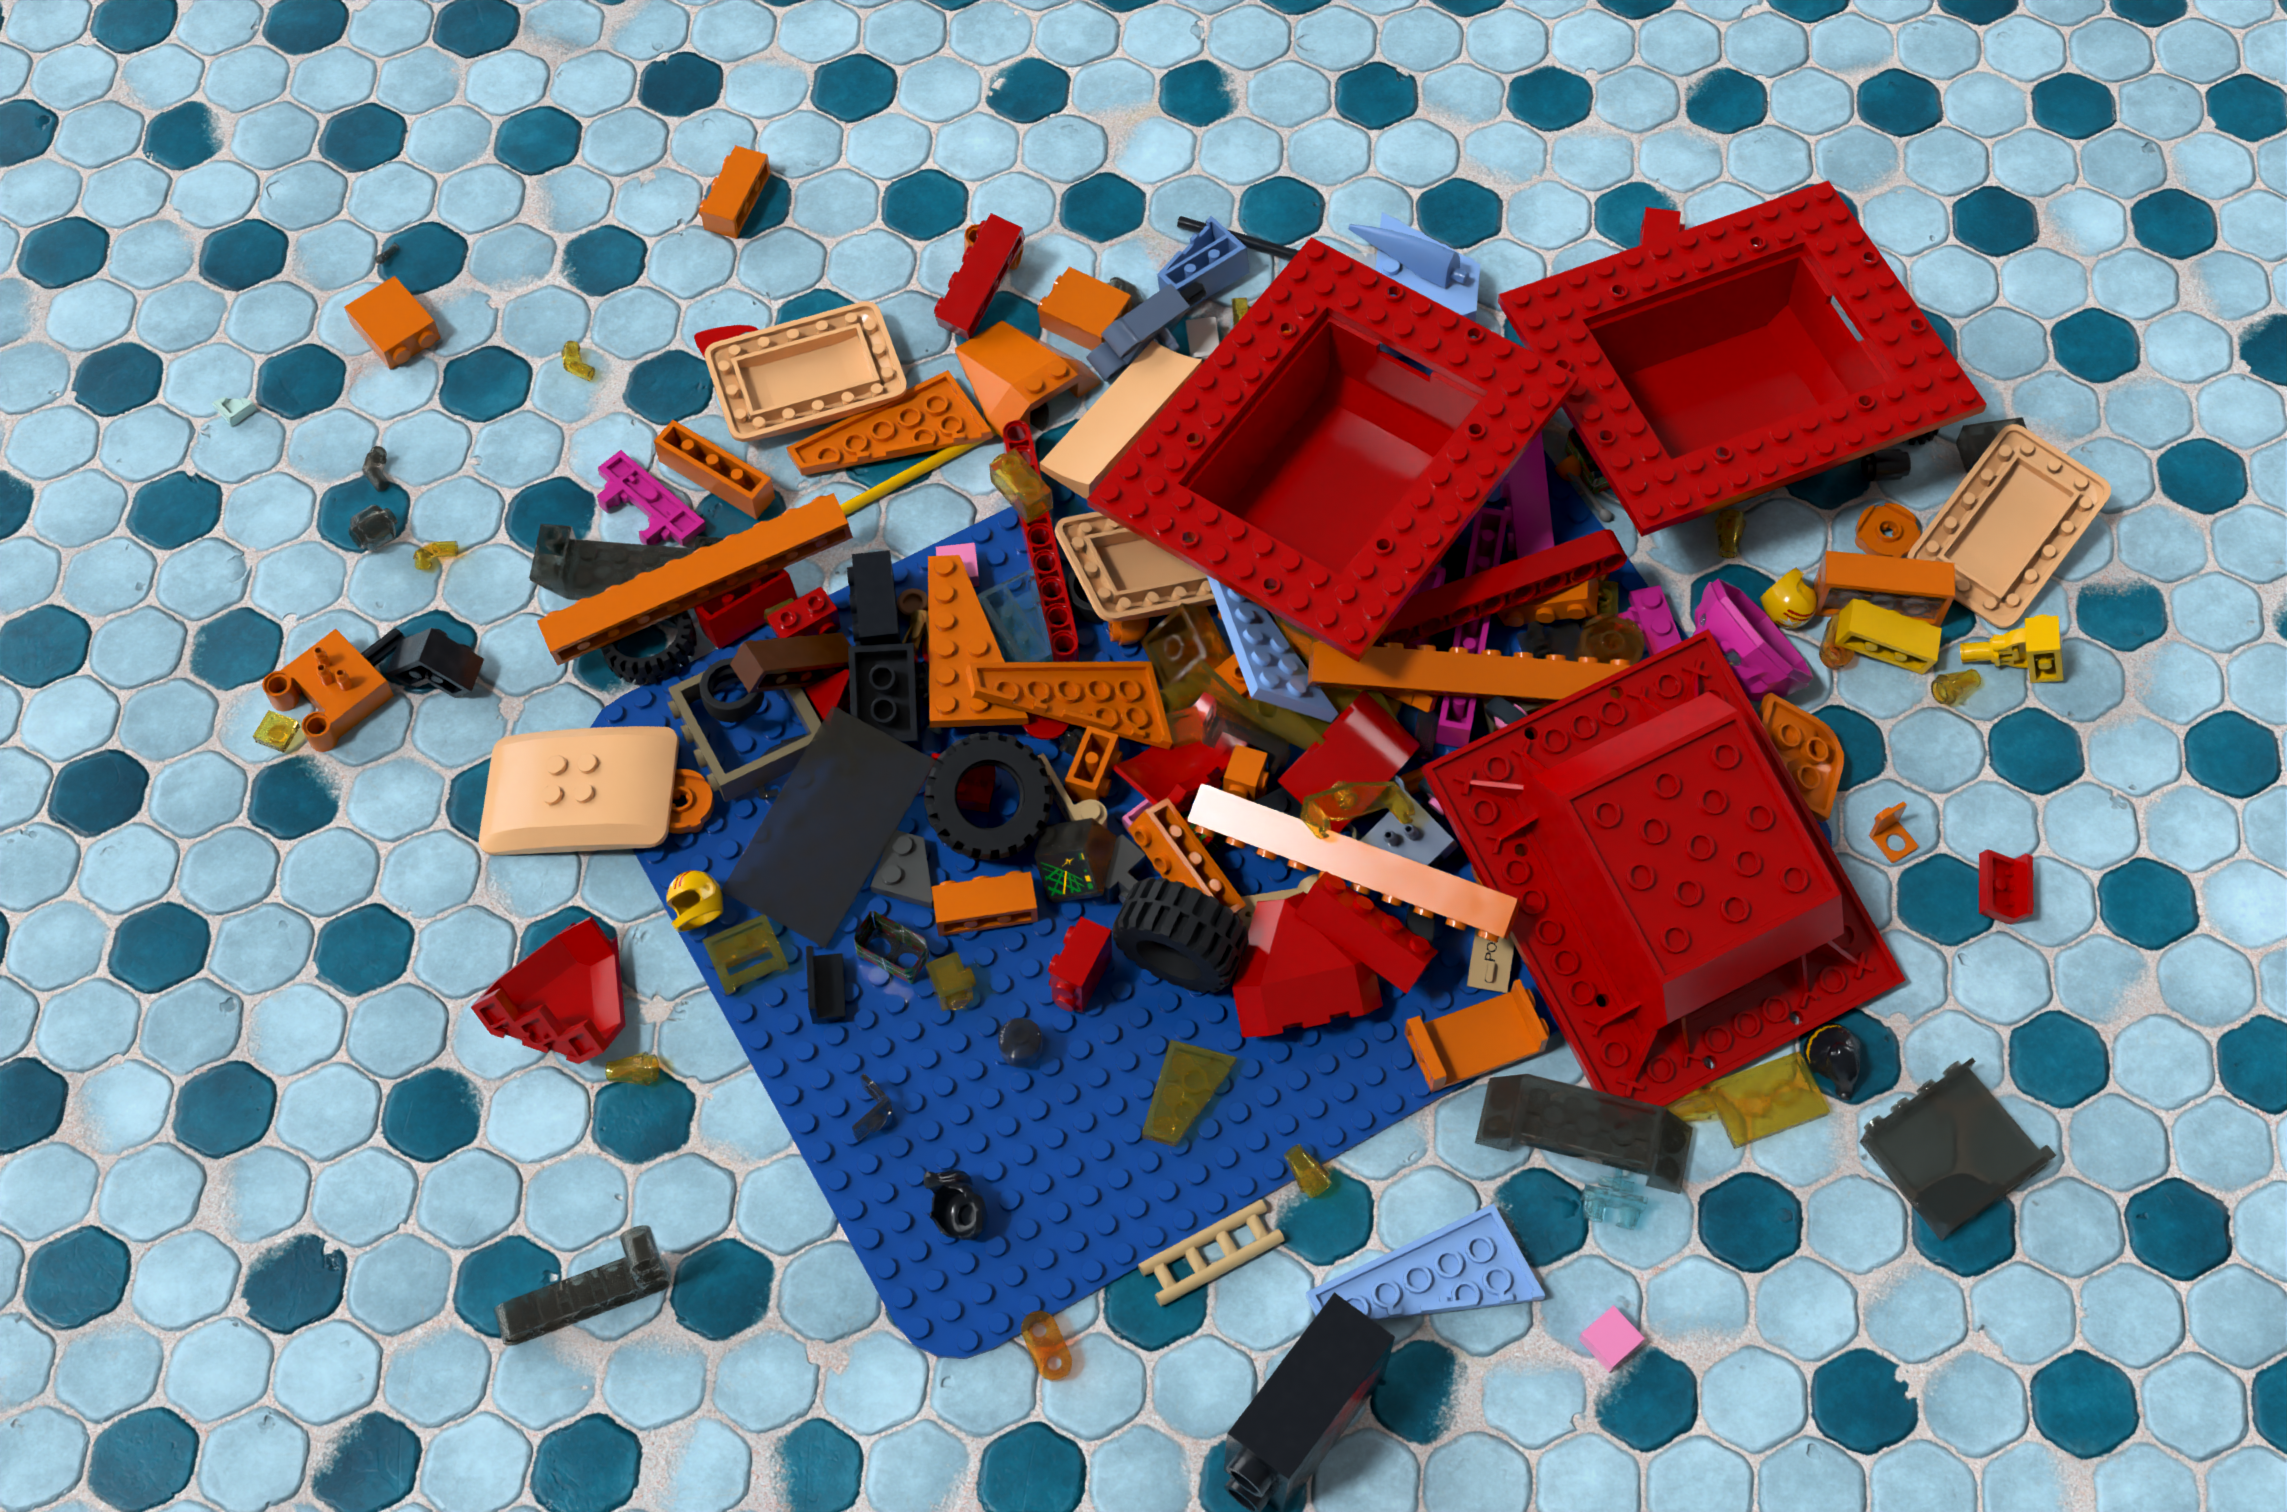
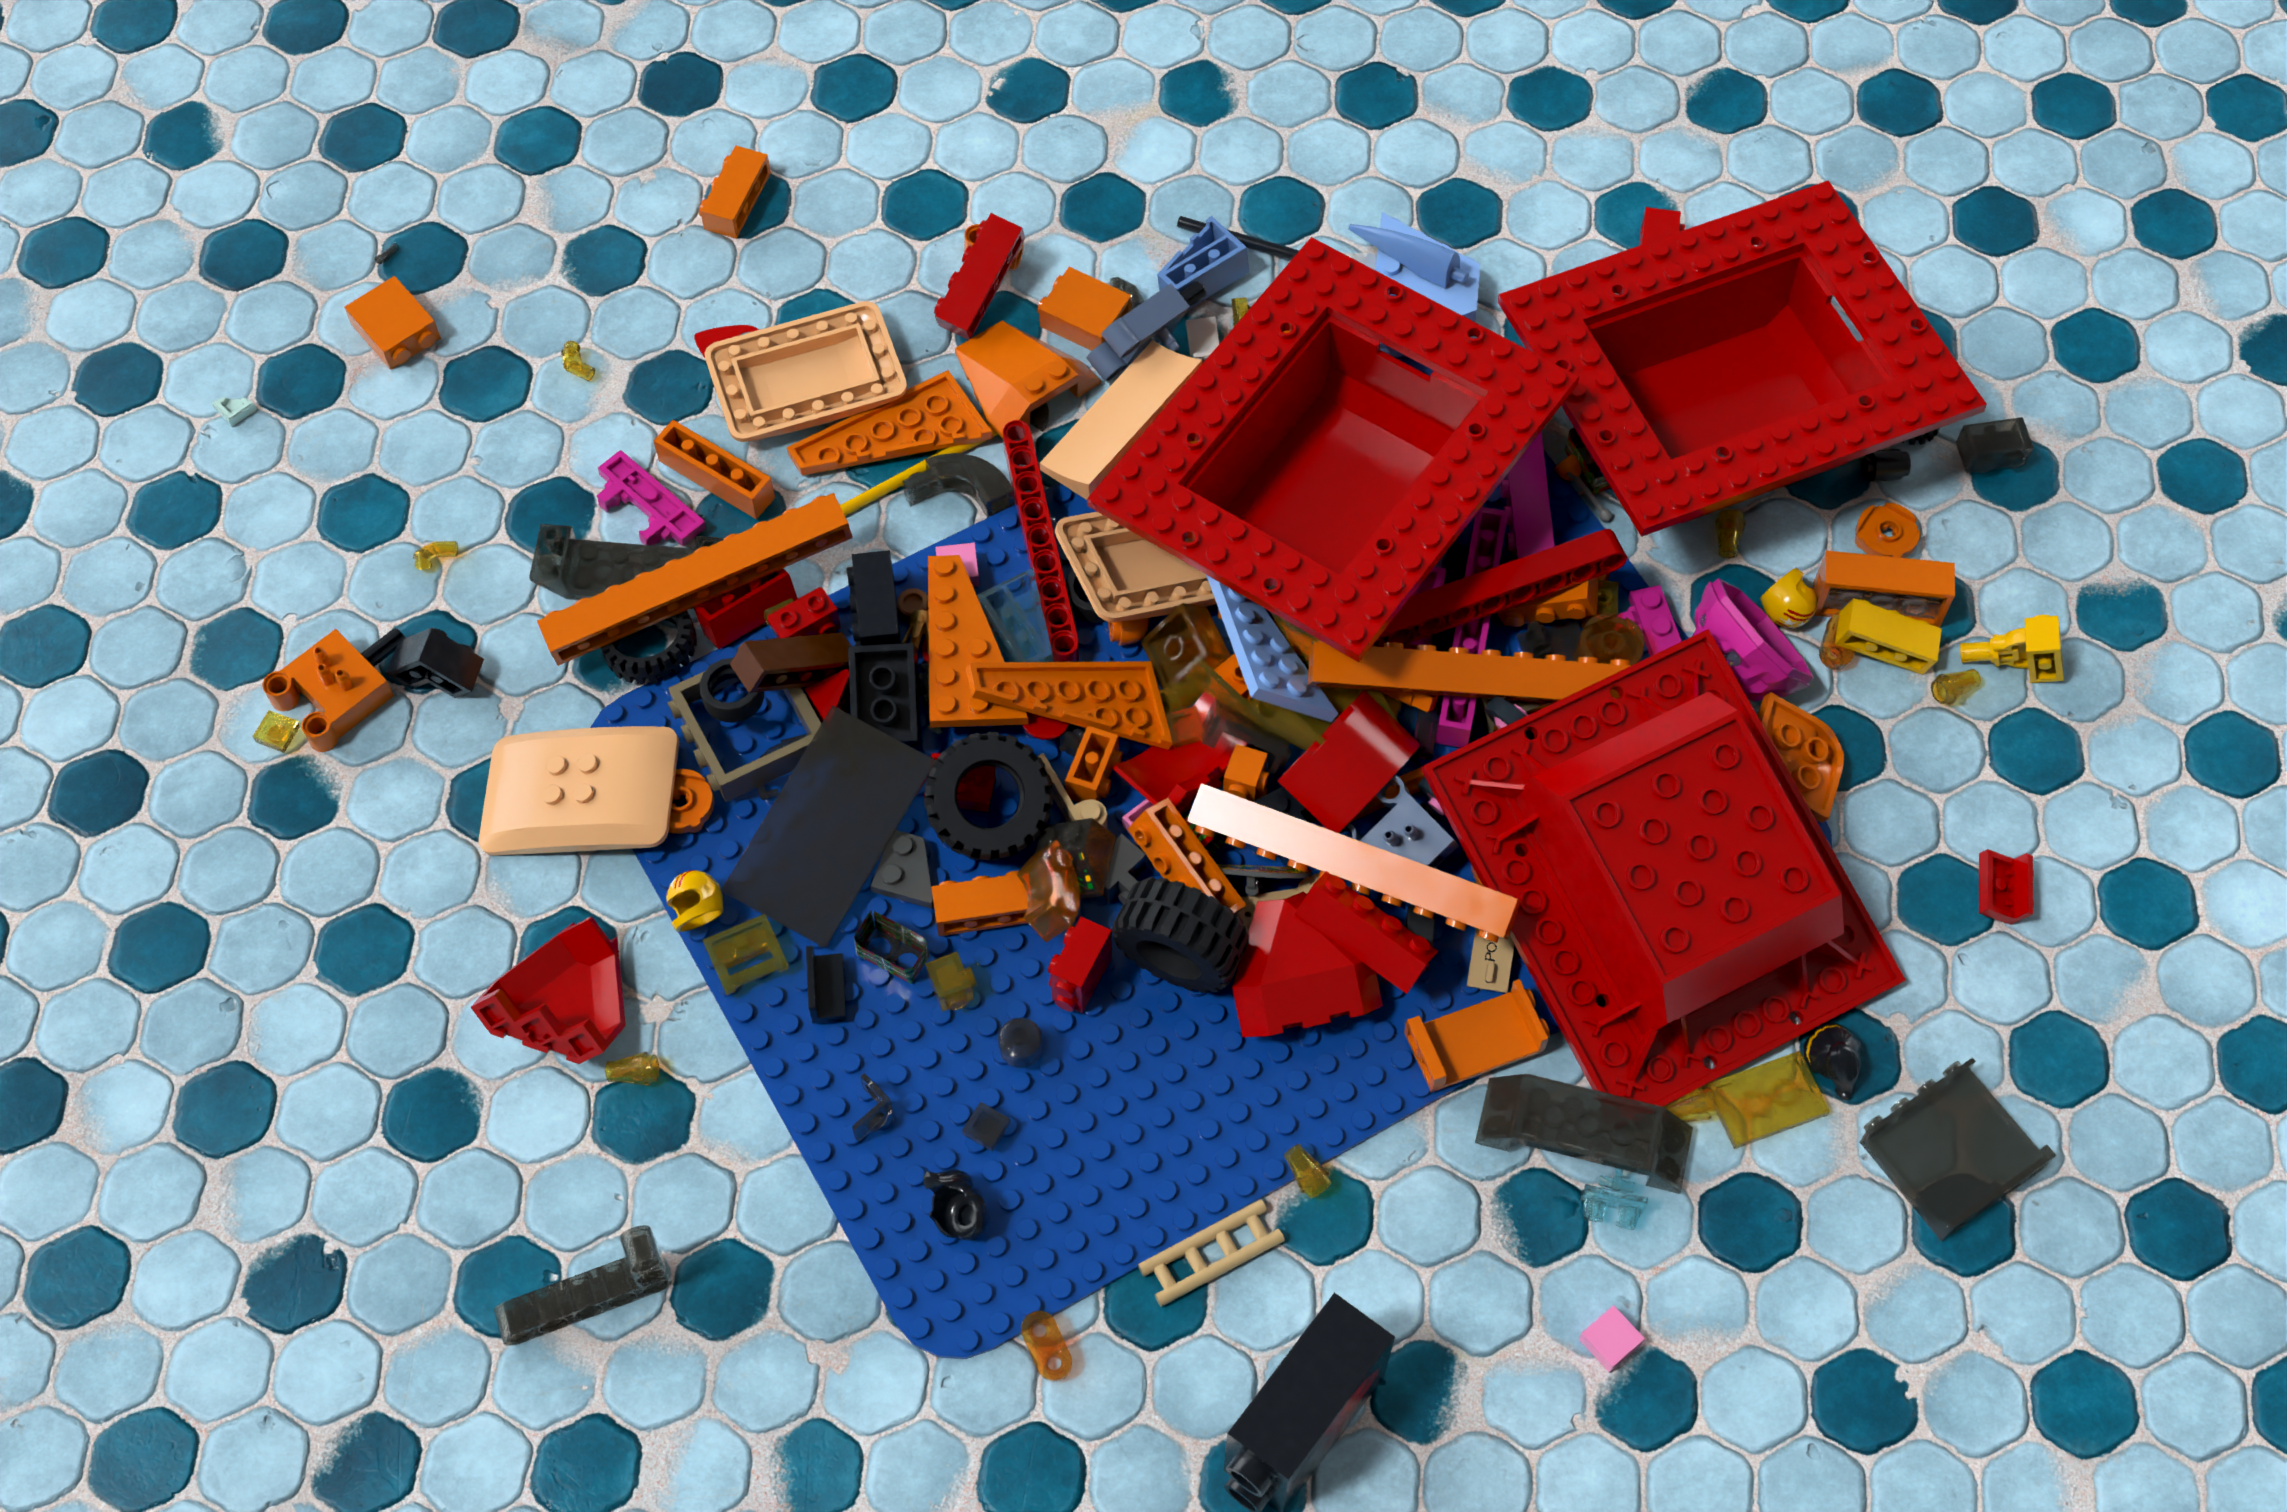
(372, 527): clear smoke head -> none
(374, 466): clear smoke arm -> none
(961, 474): none -> clear smoke arch
(986, 1126): none -> clear smoke plate
(1020, 485): clear yellow brick -> none
(1050, 891): none -> clear orange brick
(1183, 1089): clear yellow wing -> none
(1256, 874): none -> dark grey shield
(1353, 800): clear yellow piece -> none
(1446, 1271): light blue wing -> none
(1887, 825): orange bracket -> none
(2012, 523): light nougat wedge -> none

